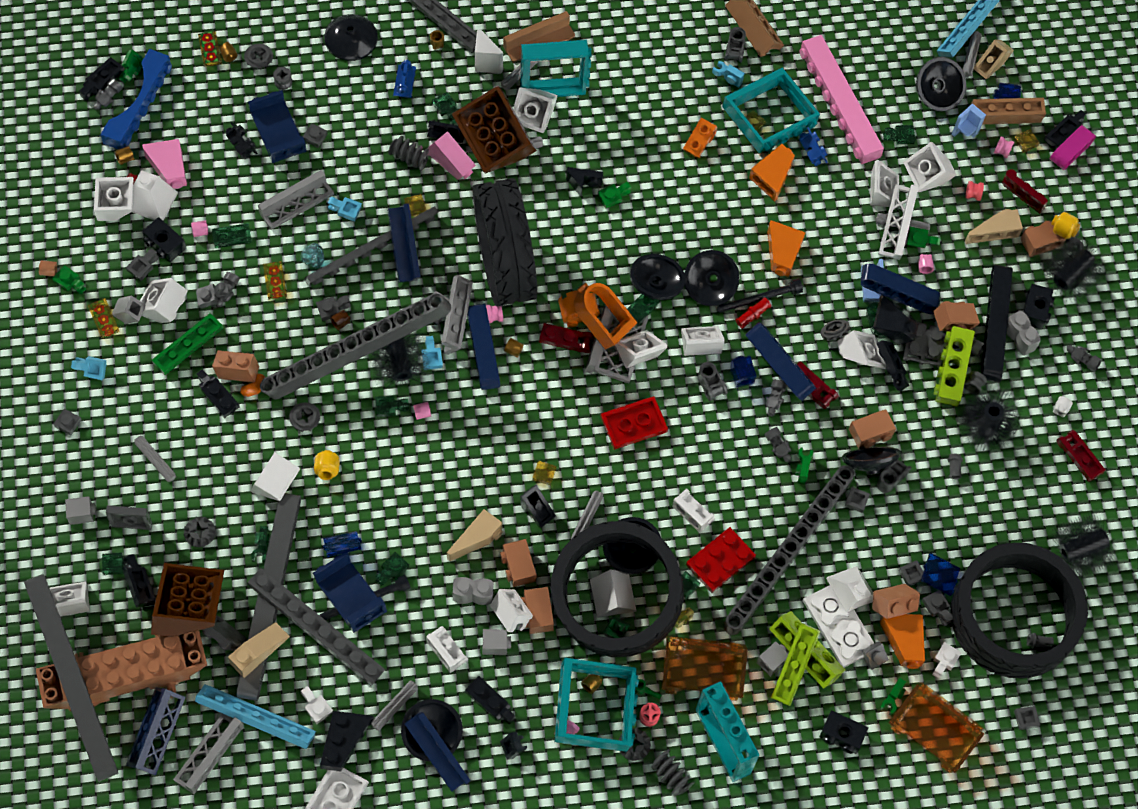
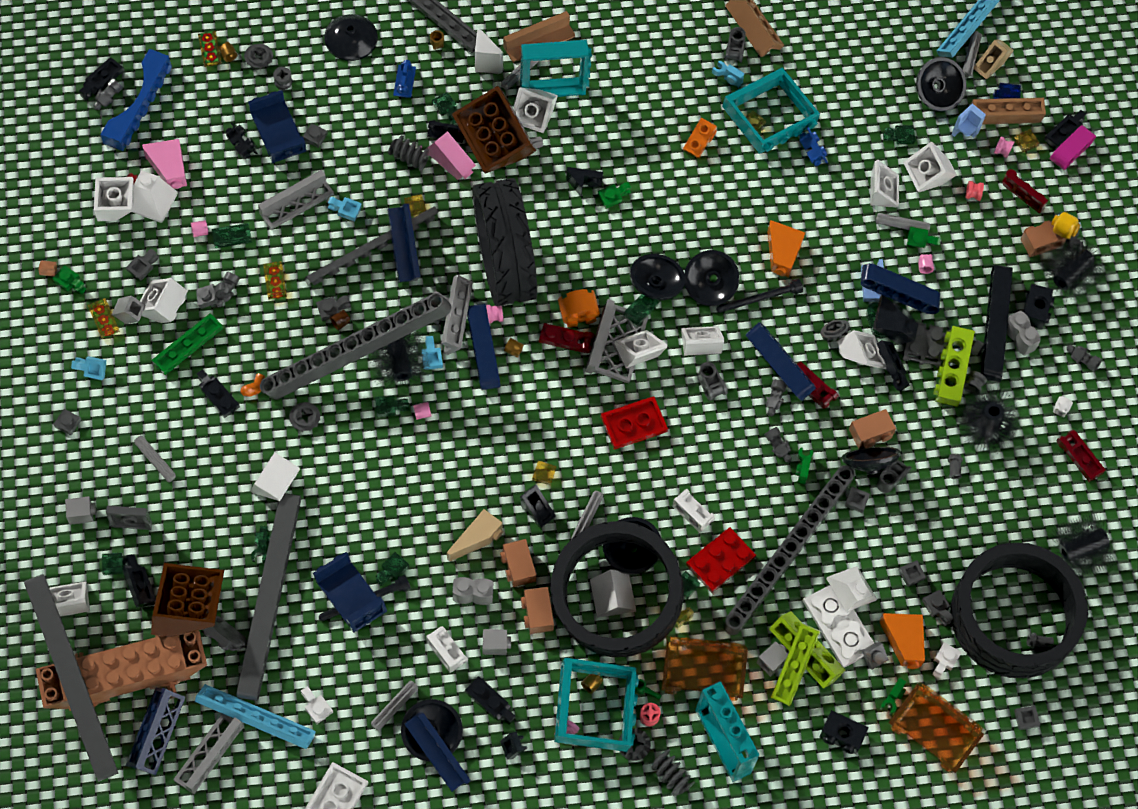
(124, 155): pearl gold hose -> none
(132, 65): green plate -> none
(158, 231): black brick -> none
(207, 535): dark grey gear -> none
(235, 366): nougat brick -> none
(257, 649): tan slope -> none
(313, 255): clear light blue cone -> none
(316, 626): dark grey plate -> none
(326, 465): yellow head -> none
(342, 544): clear blue piece -> none
(342, 737): black wing -> none
(511, 609): white hinge -> none
(582, 309): orange window -> none
(616, 628): dark green tile -> none
(743, 371): clear blue brick -> none
(753, 313): red pin -> none
(773, 171): orange slope -> none
(841, 99): bright pink brick -> none
(895, 601): nougat brick -> none
(906, 218): white fence -> none
(940, 574): clear blue piece -> none
(956, 314): nougat brick -> none
(1002, 225): tan slope -> none

